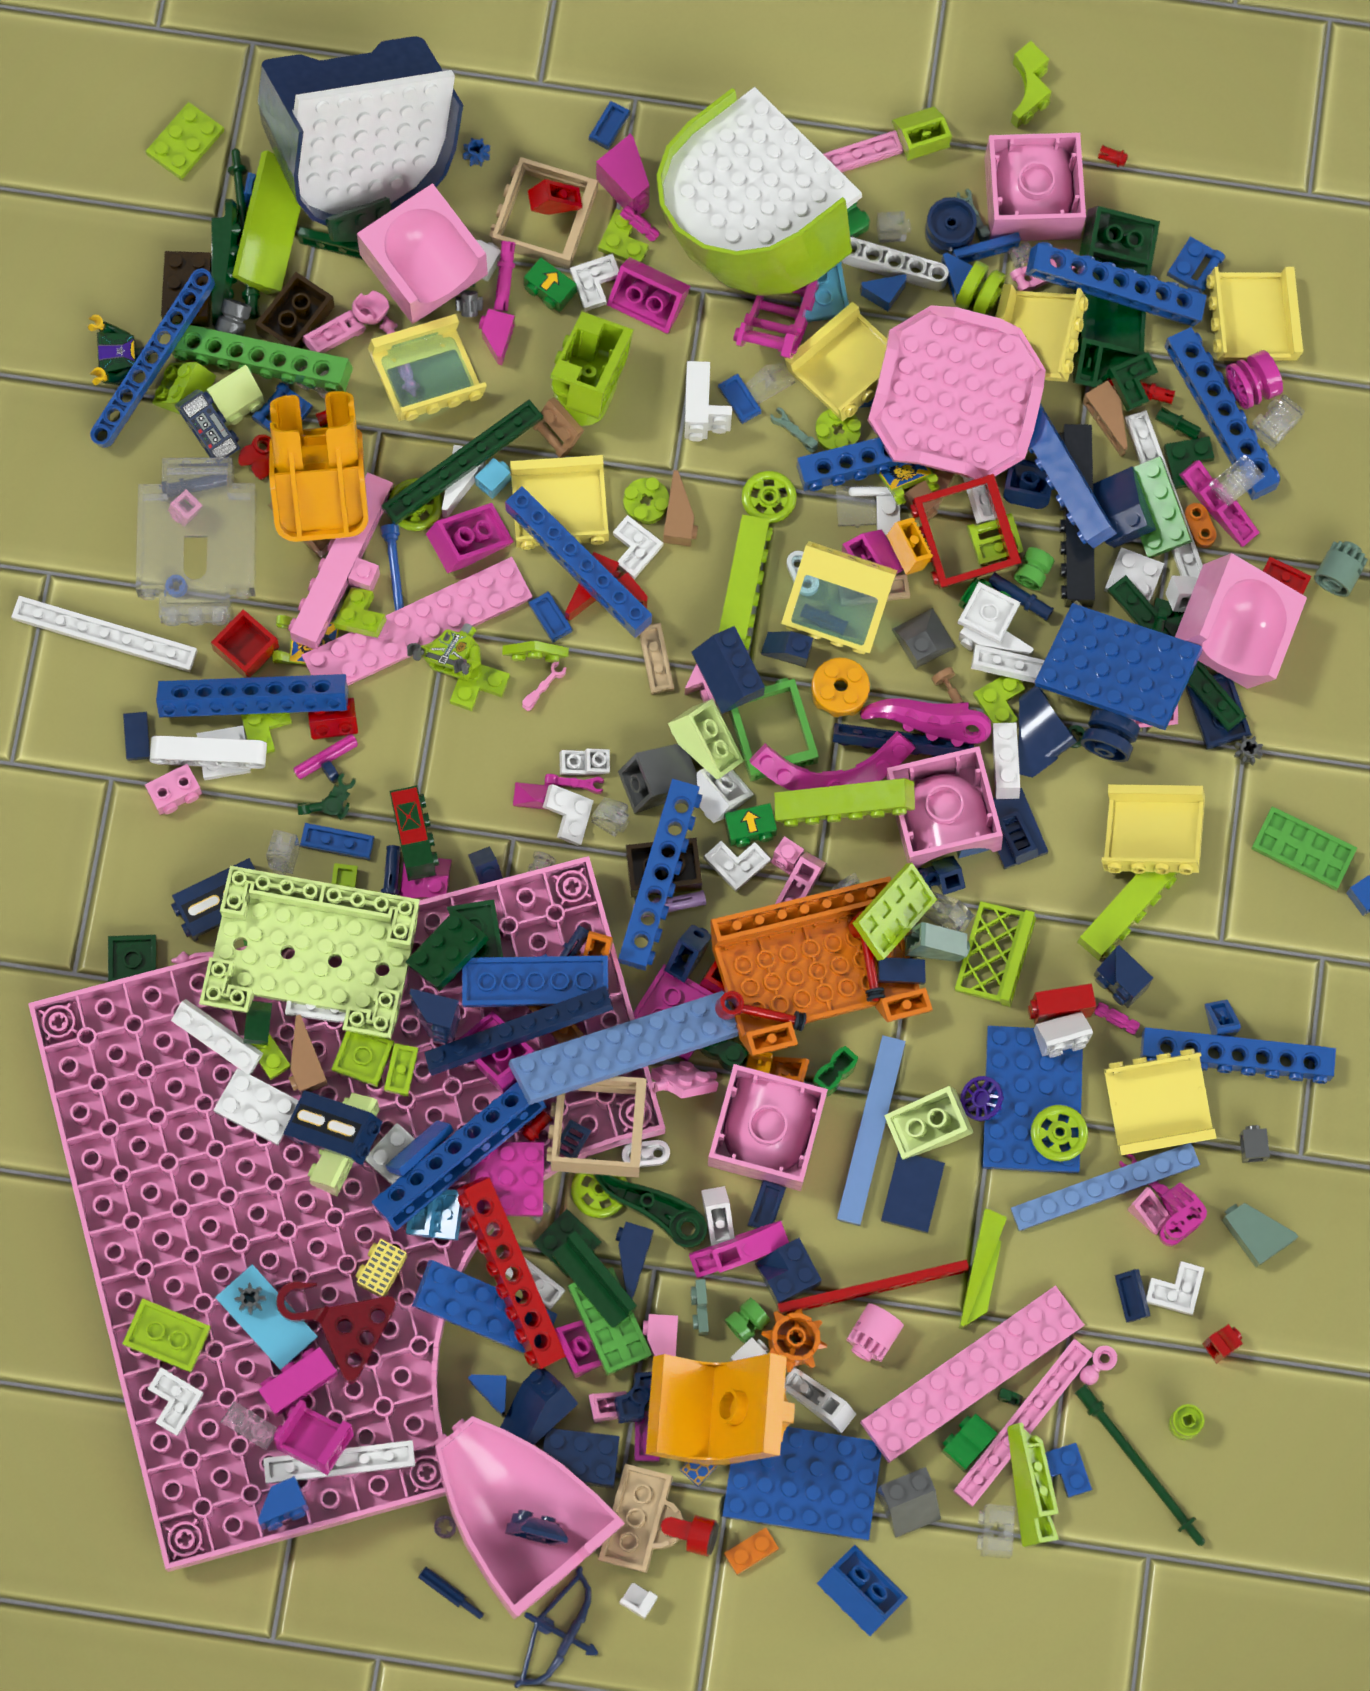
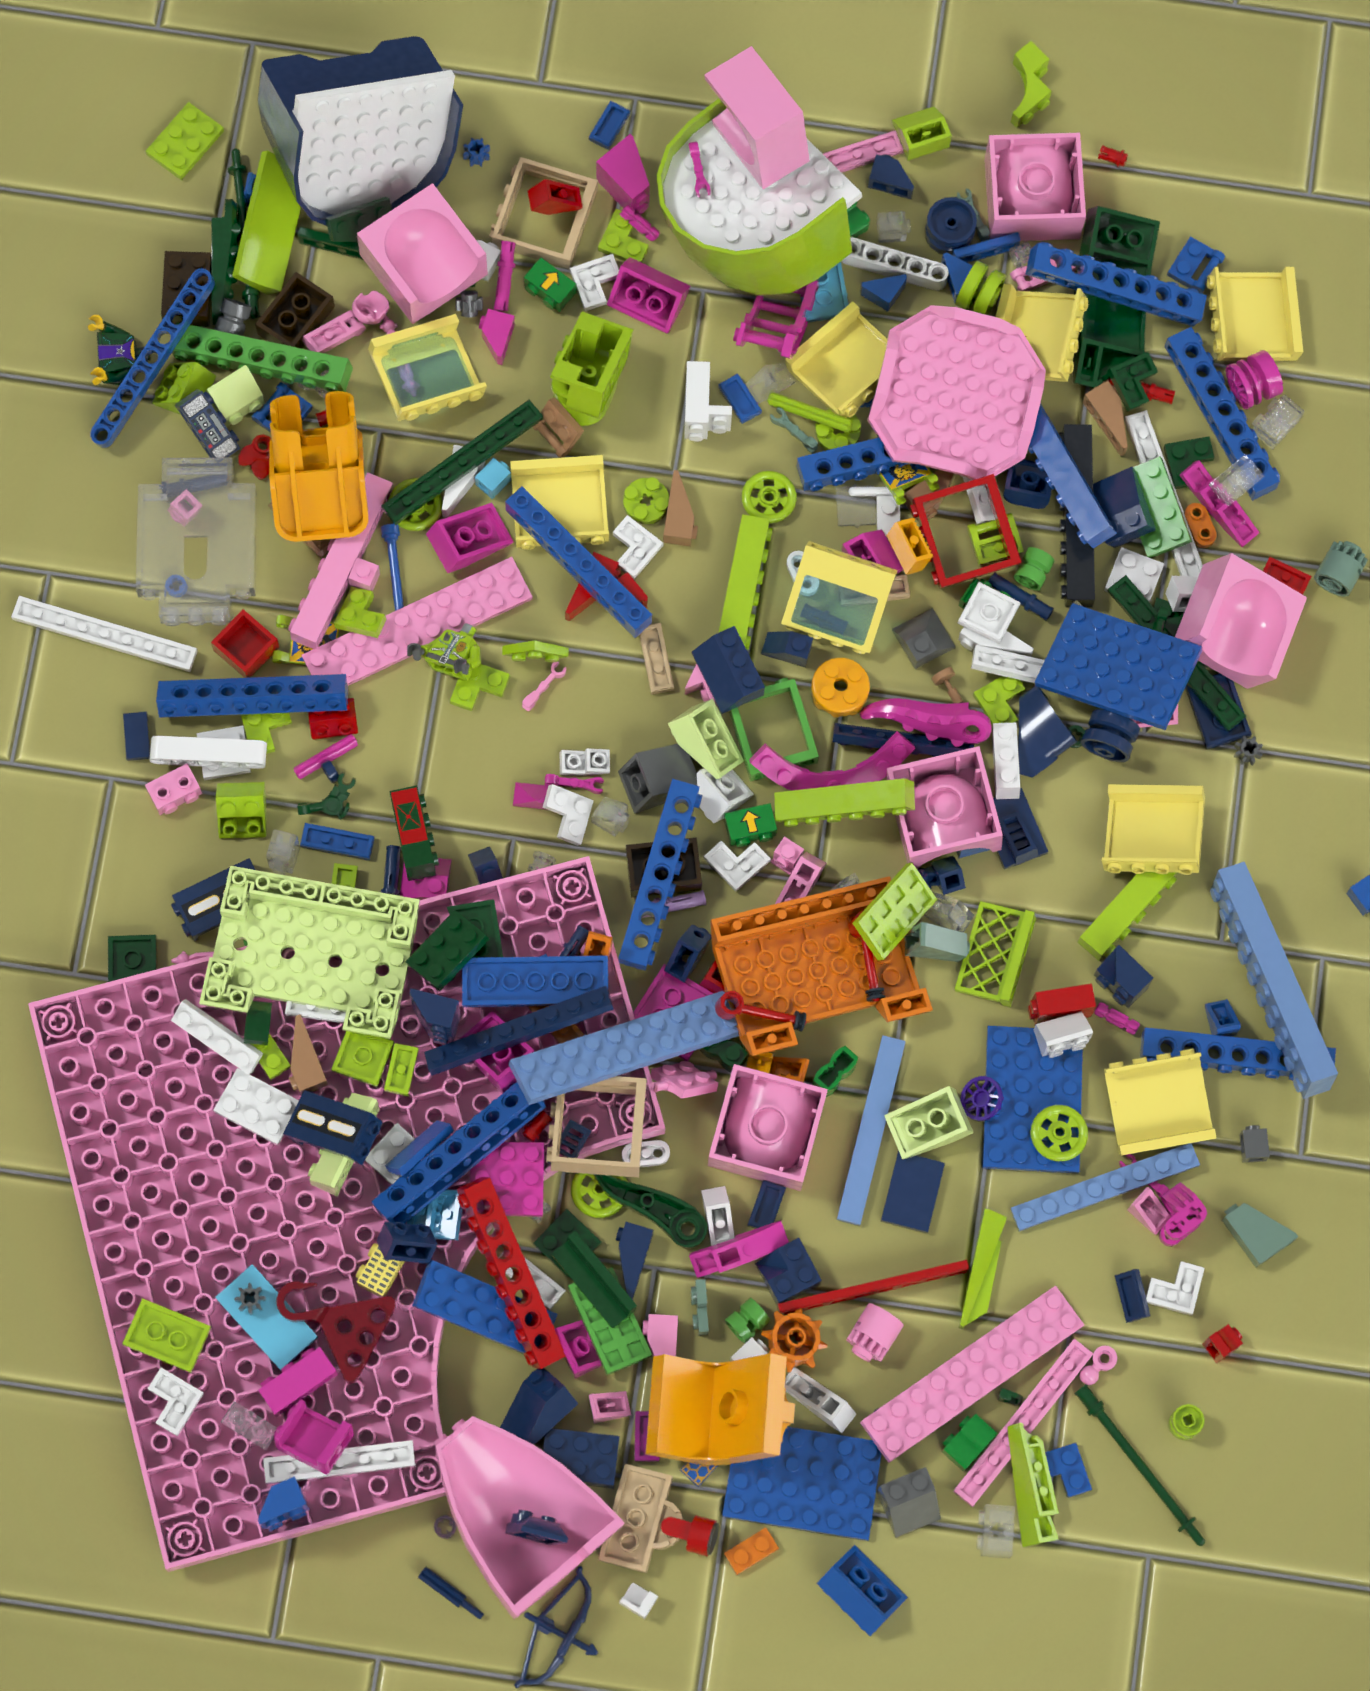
(241, 810): none -> lime slope
(406, 1242): none -> dark blue brick
(492, 1389): blue slope -> none
(550, 617): blue tile -> none
(632, 1404): dark blue tile -> none
(698, 169): none -> dark pink piece
(760, 118): none -> bright pink piece
(810, 412): none -> lime axle
(889, 177): none -> dark blue slope
(901, 971): dark blue tile -> none
(1178, 423): dark green axle -> none
(1273, 981): none -> medium blue brick
(1304, 848): bright green plate -> none

